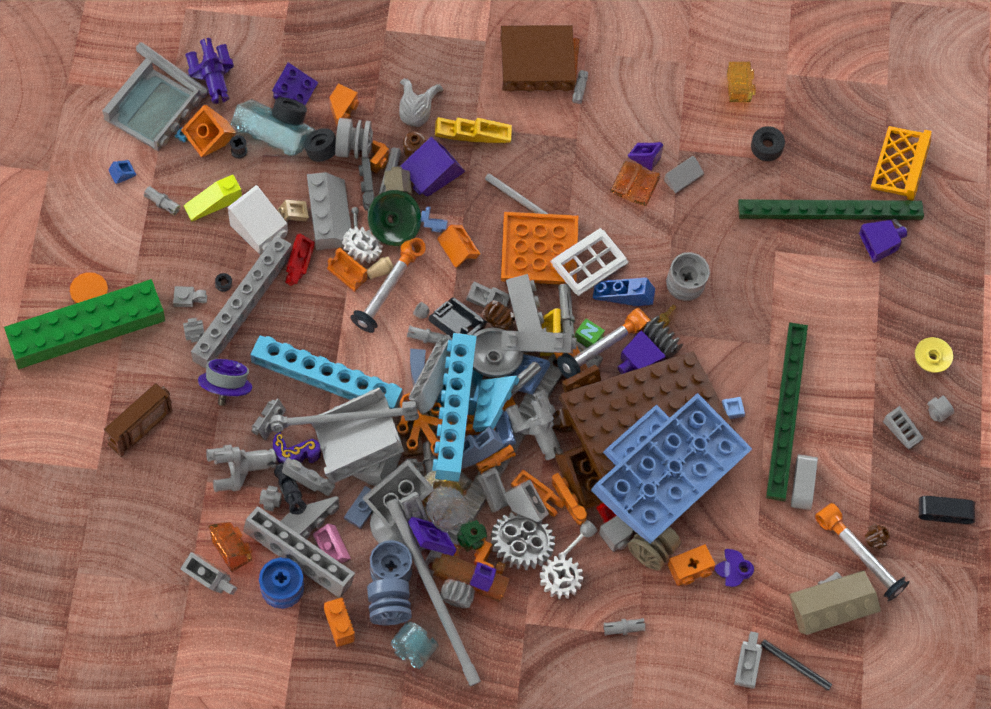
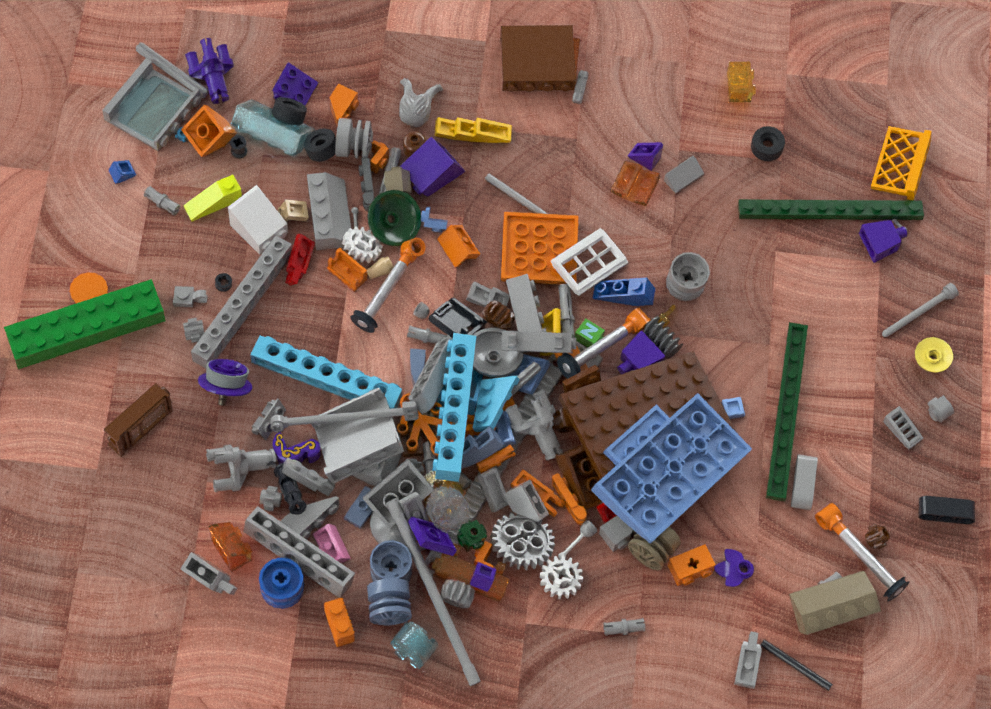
(948, 292): none -> light grey piece

